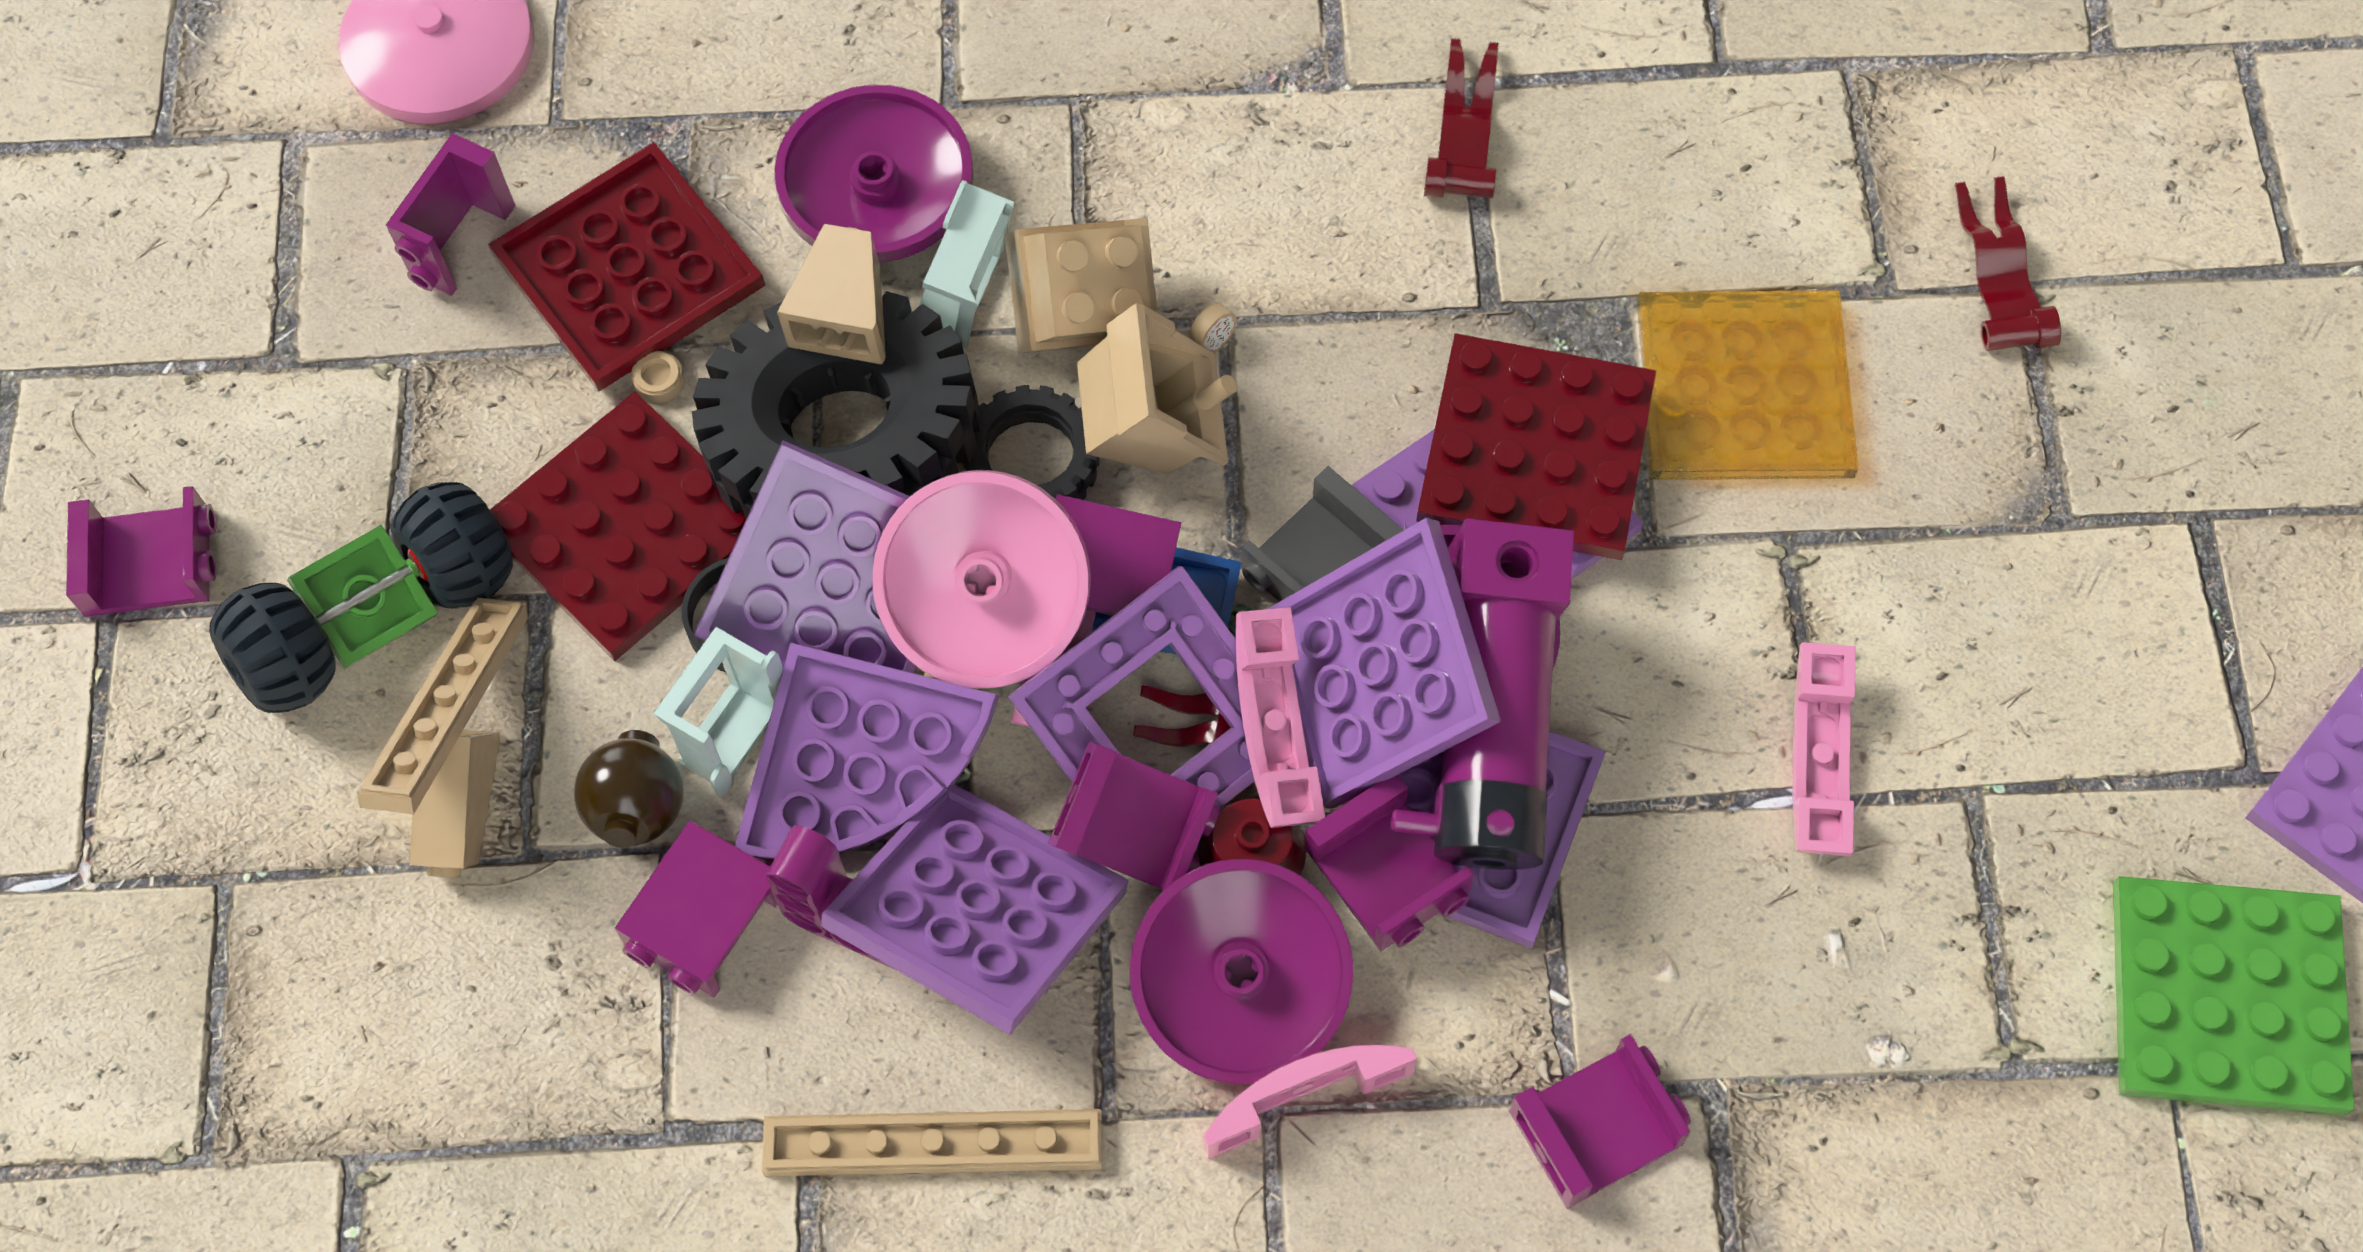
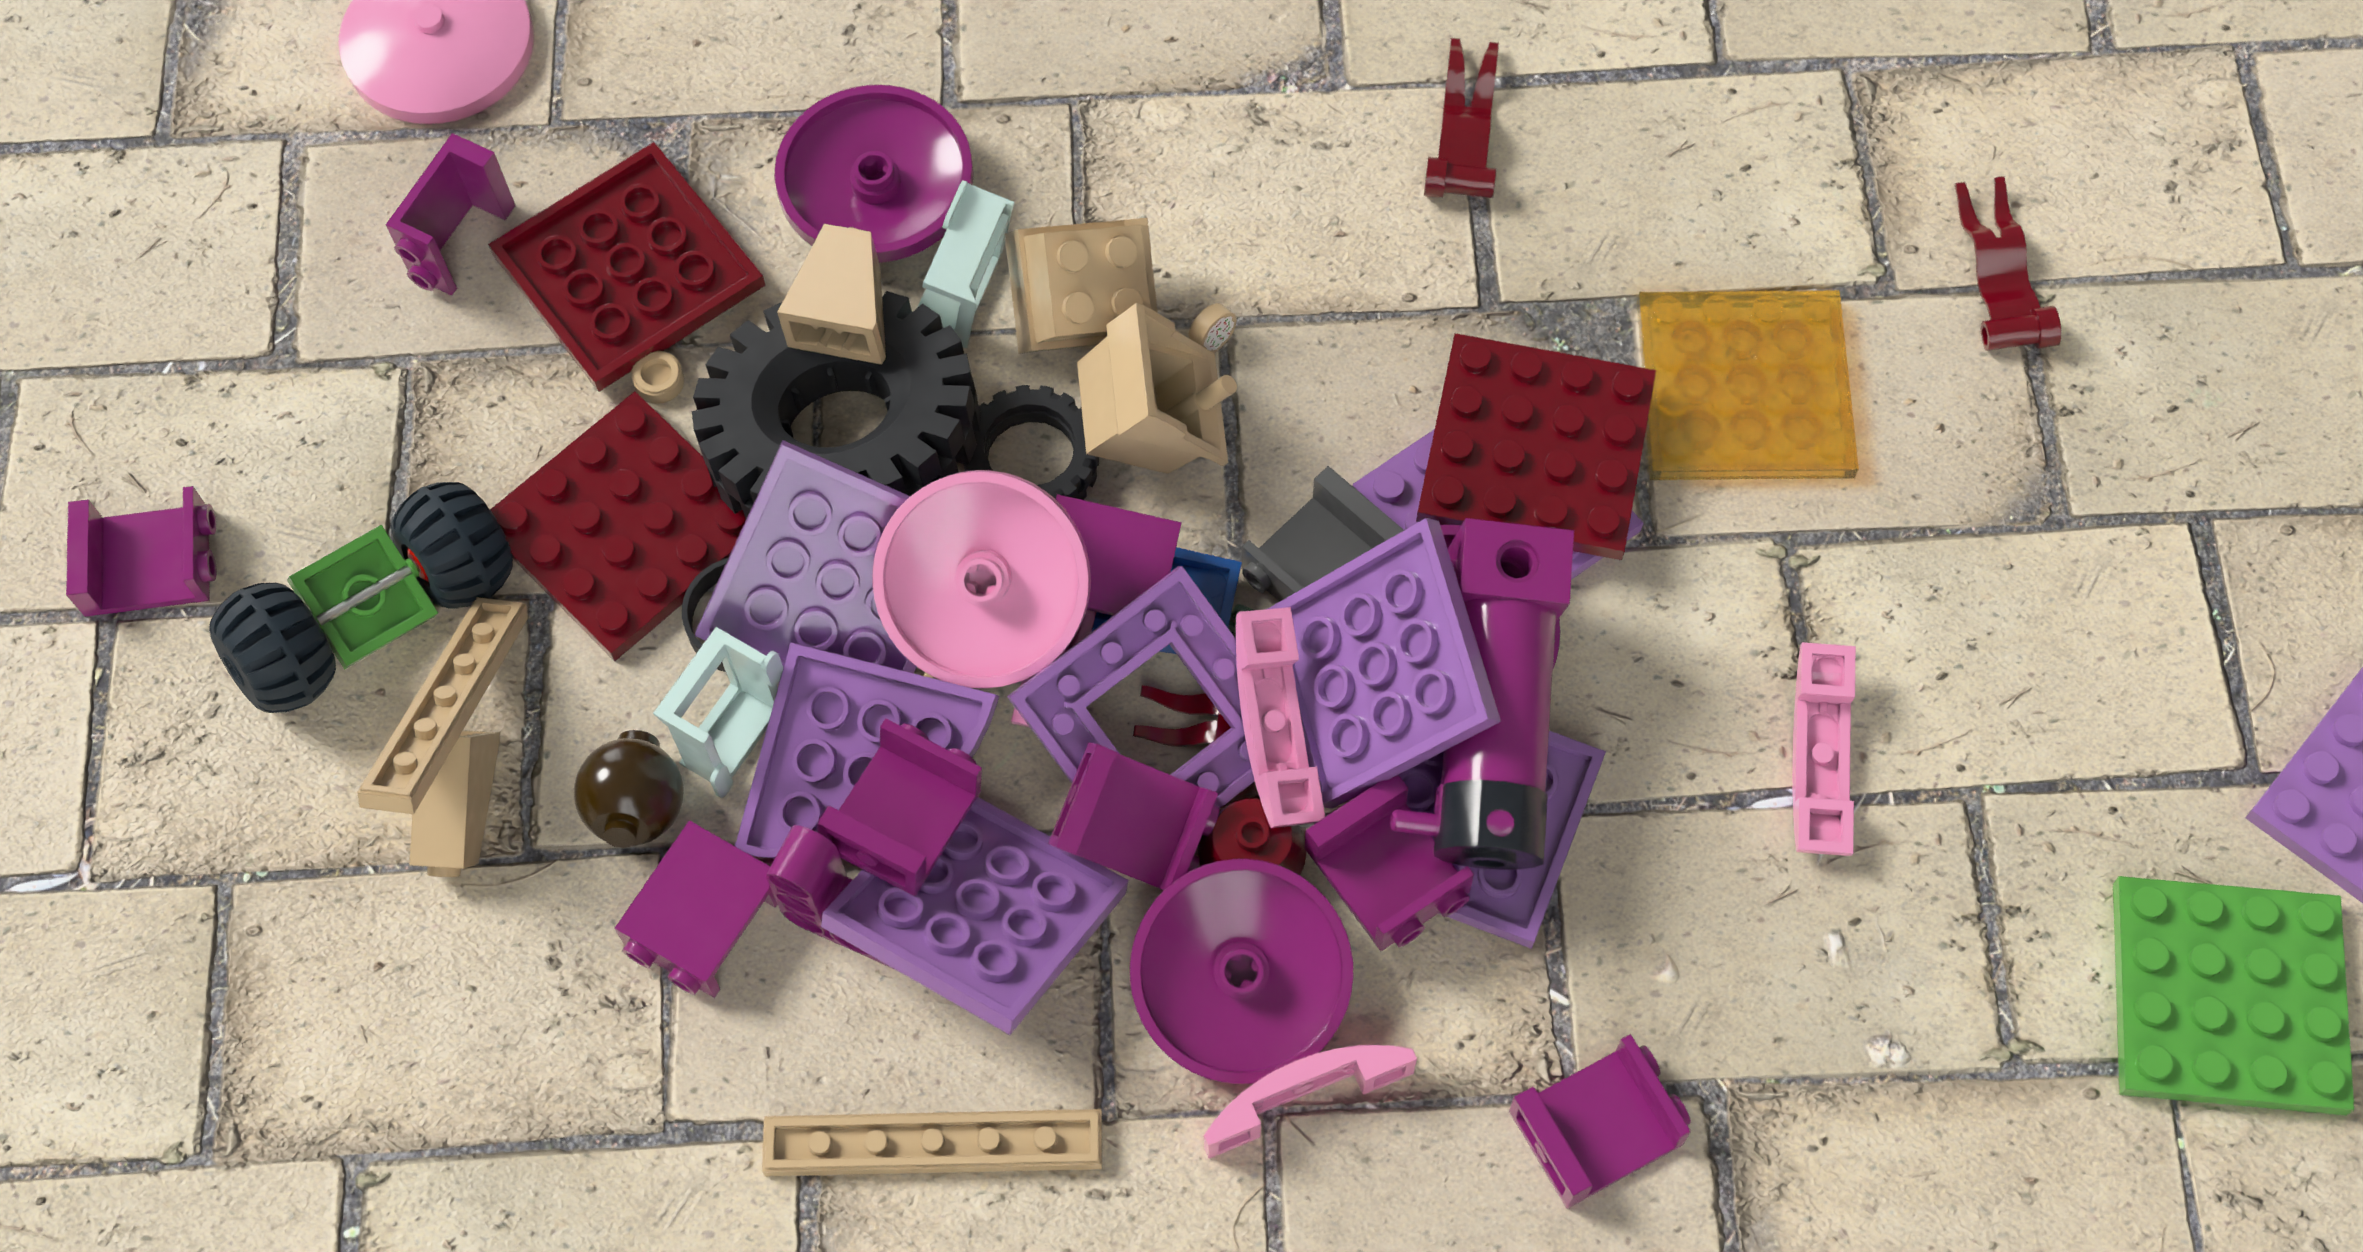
(903, 807): none -> magenta panel

